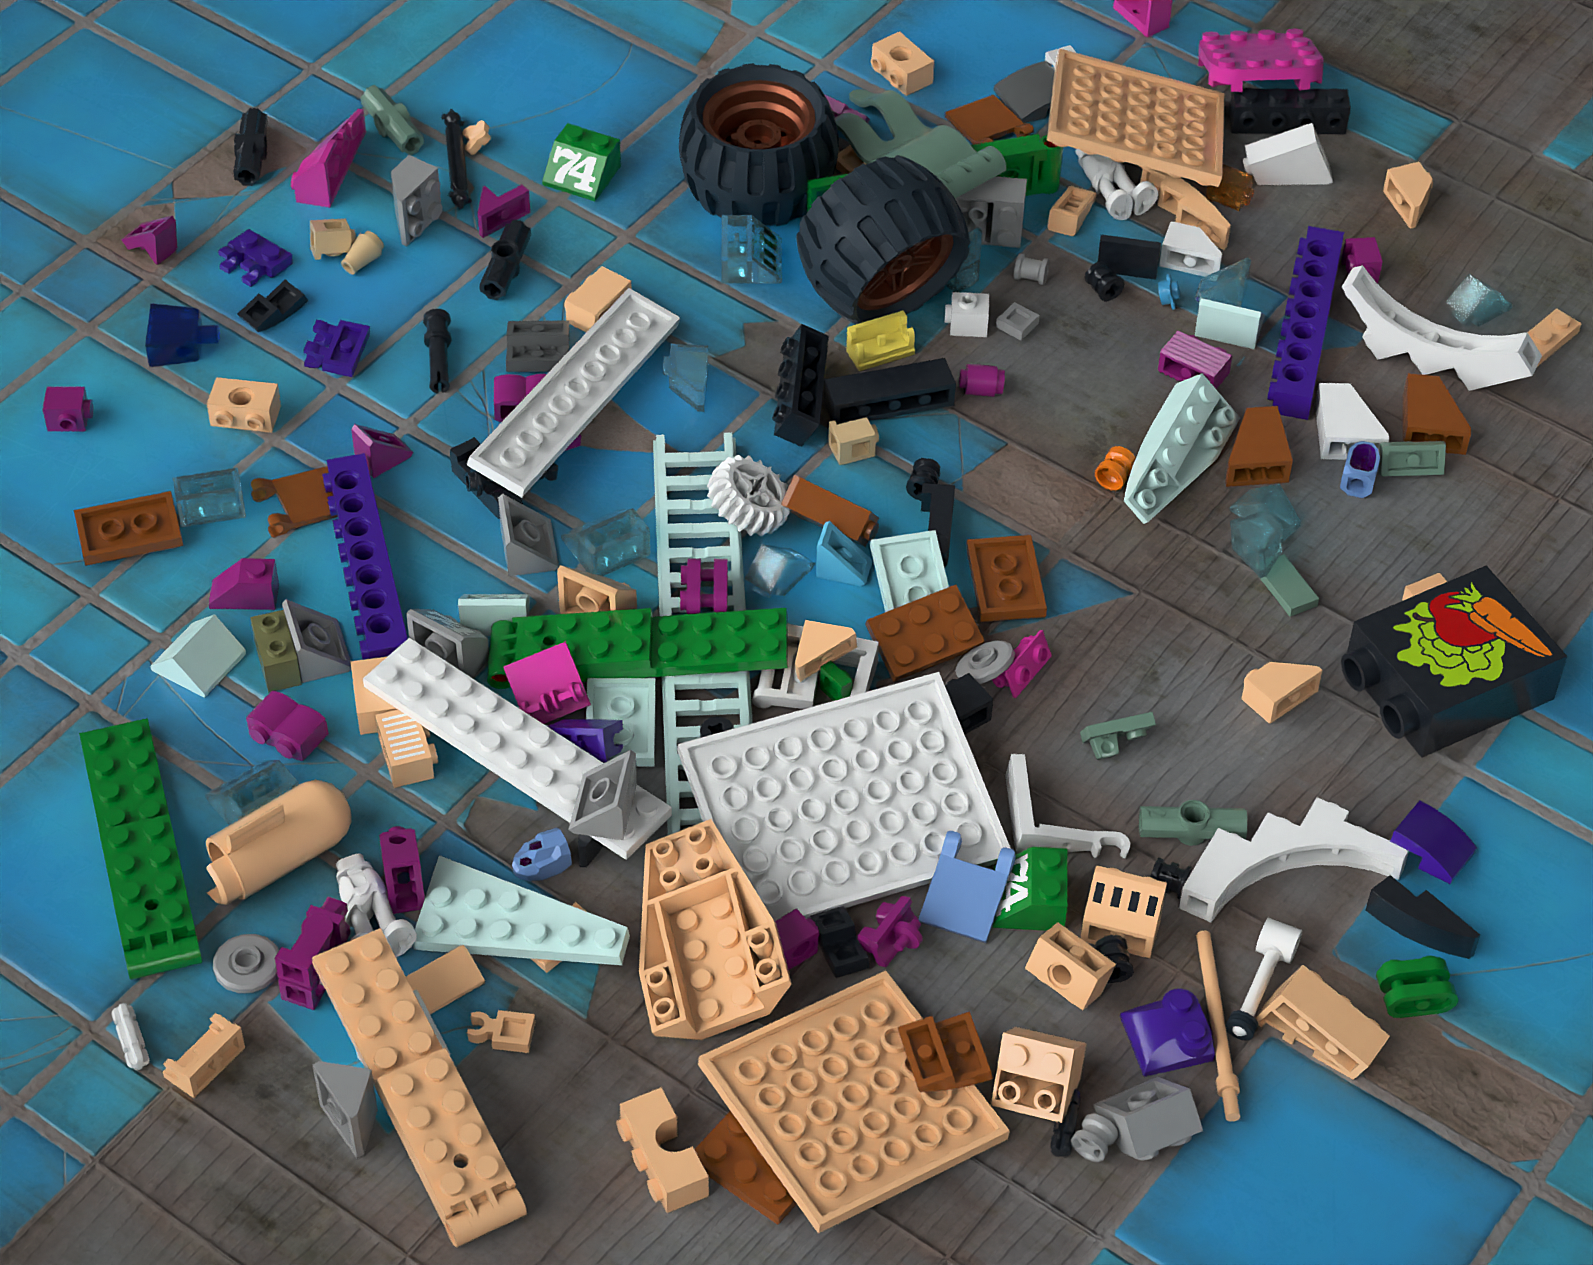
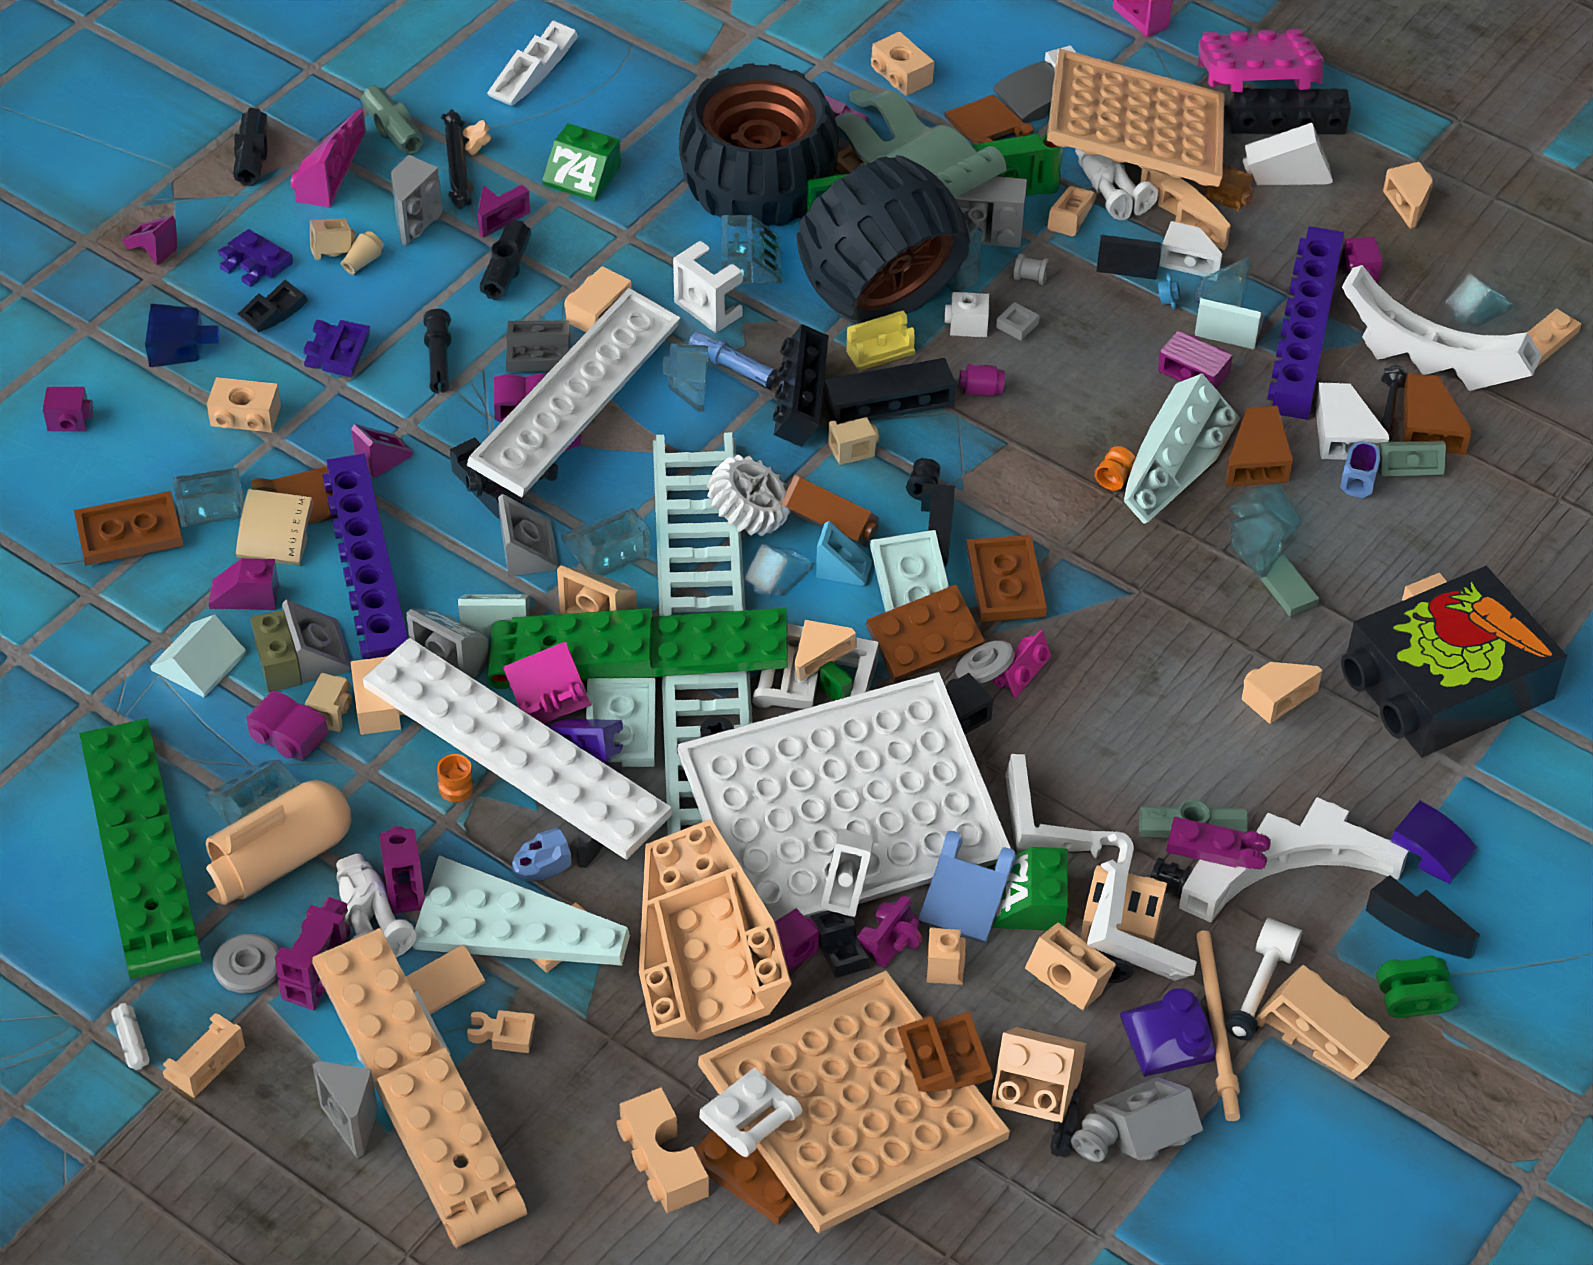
(274, 526): none -> tan slope
(330, 699): none -> tan brick
(405, 748): light nougat brick -> none
(455, 778): none -> orange wheel
(533, 65): none -> white slope
(606, 798): light grey slope -> none
(693, 575): magenta brick -> none
(702, 292): none -> white panel
(721, 353): none -> medium blue pin
(743, 1104): none -> white plate
(847, 872): none -> white slope
(946, 956): none -> light nougat window
(1104, 281): black bush -> none
(1104, 735): sand green hinge -> none
(1110, 940): none -> white hinge
(1218, 844): none -> magenta hinge
(1395, 378): none -> black piece

